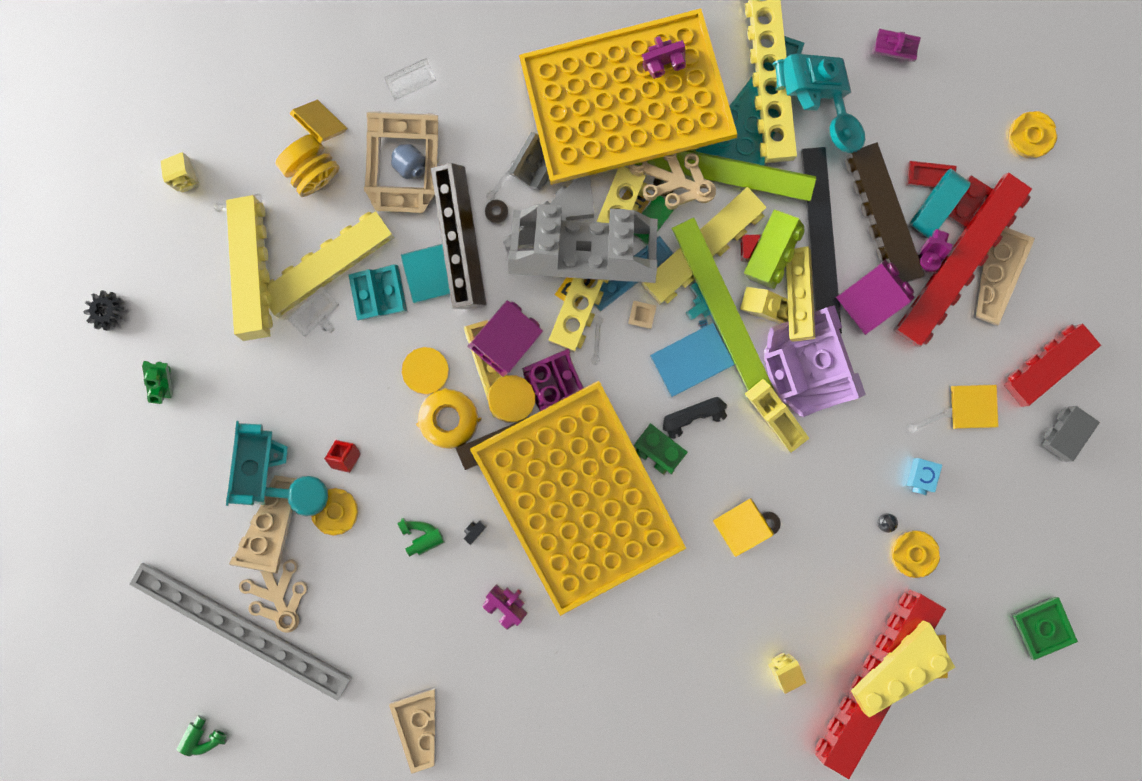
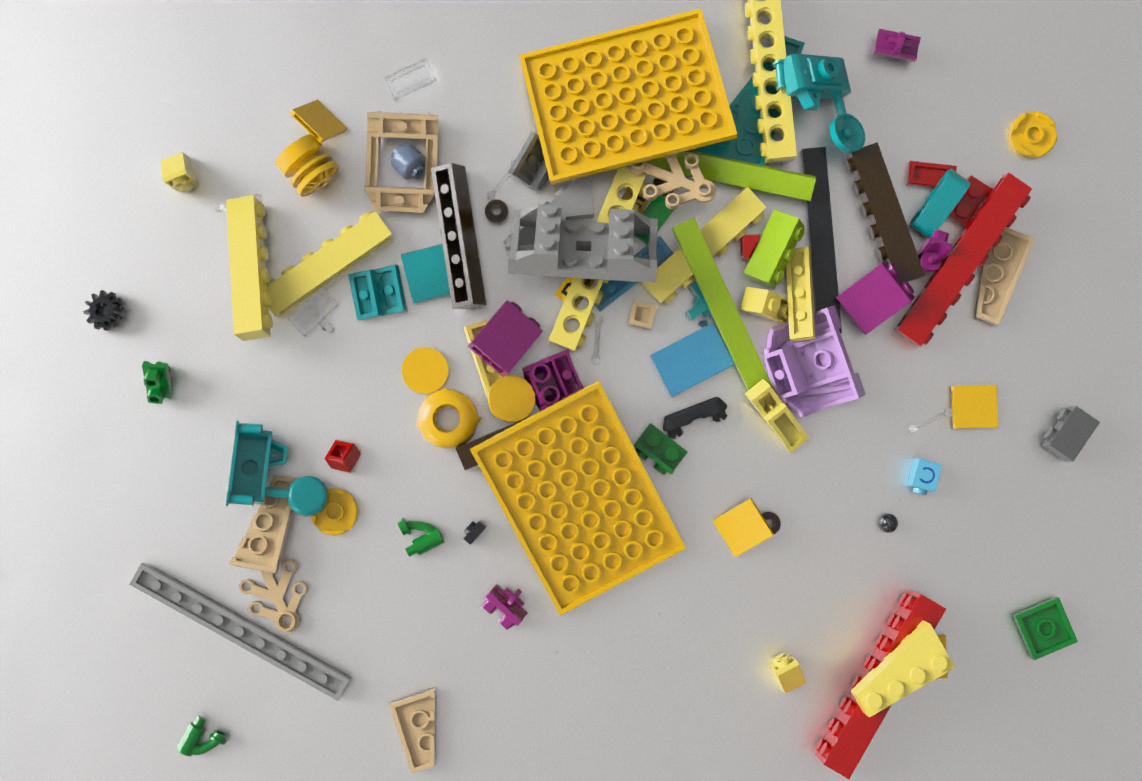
(663, 54): magenta hips -> none
(915, 554): yellow tile -> none
(1052, 364): red brick -> none

